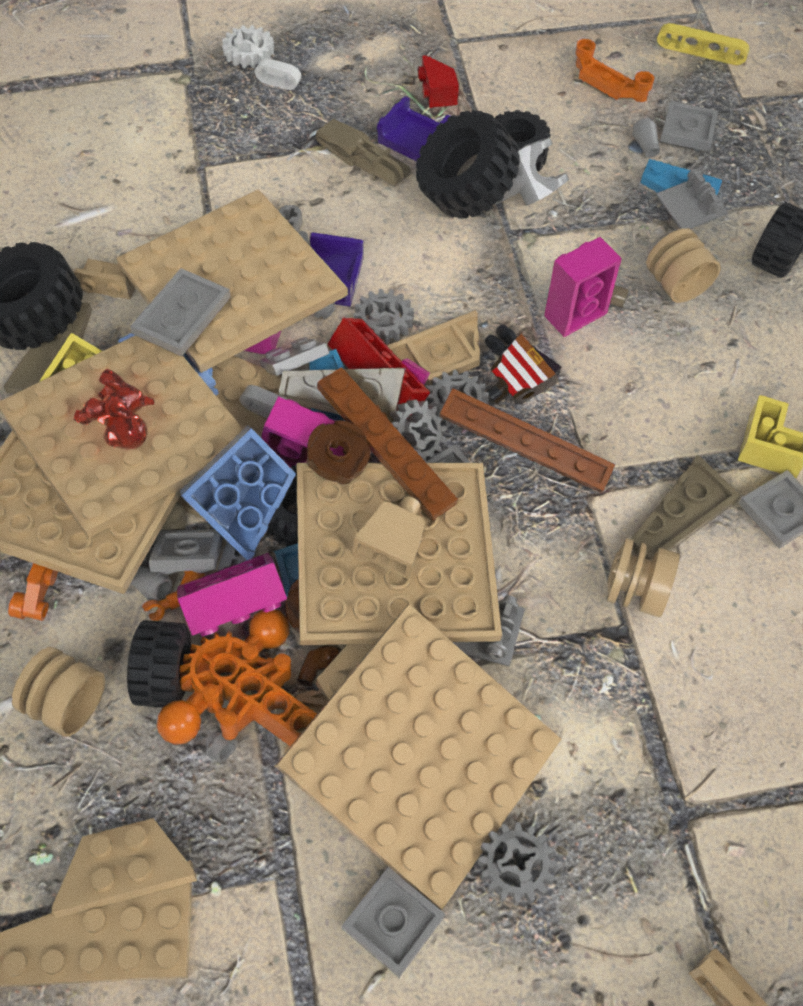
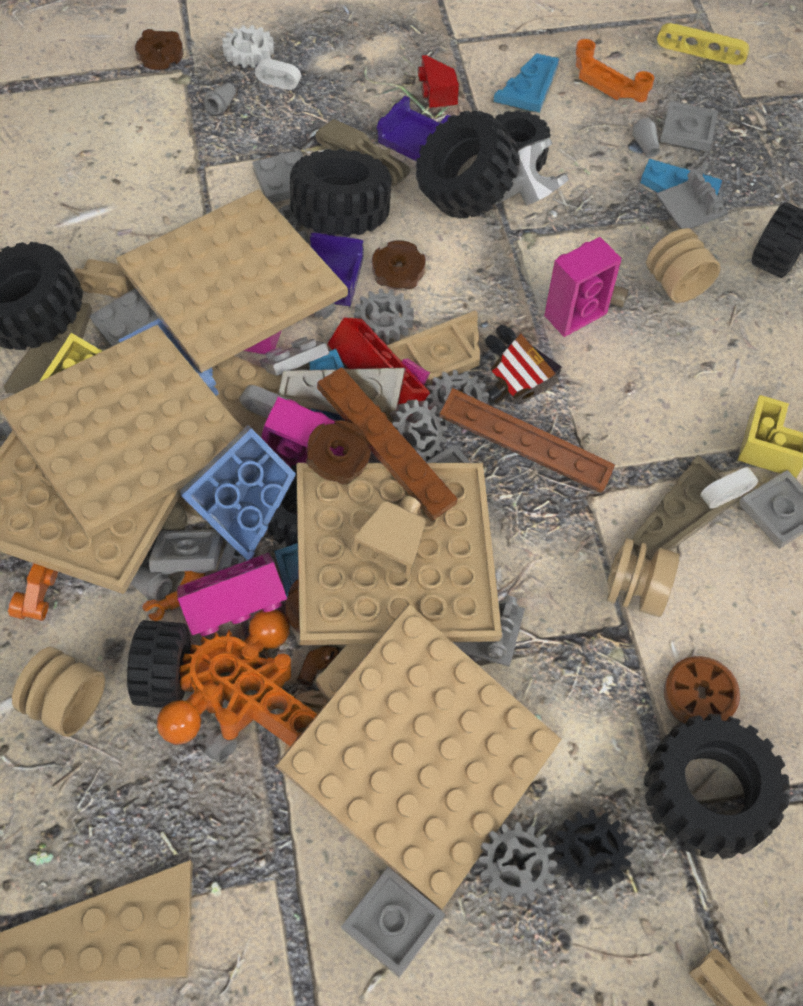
(117, 412): clear red animal -> none
(120, 867): tan wing -> none
(123, 317): none -> light grey plate
(168, 44): none -> reddish brown plate
(180, 312): light grey plate -> none
(218, 99): none -> light grey cone
(274, 175): none -> light grey plate
(340, 192): none -> black tyre
(398, 277): none -> reddish brown plate
(531, 85): none -> dark azure wing
(606, 854): none -> black gear
(695, 671): none -> dark orange wheel
(729, 487): none -> white beam
(749, 760): none -> black tyre

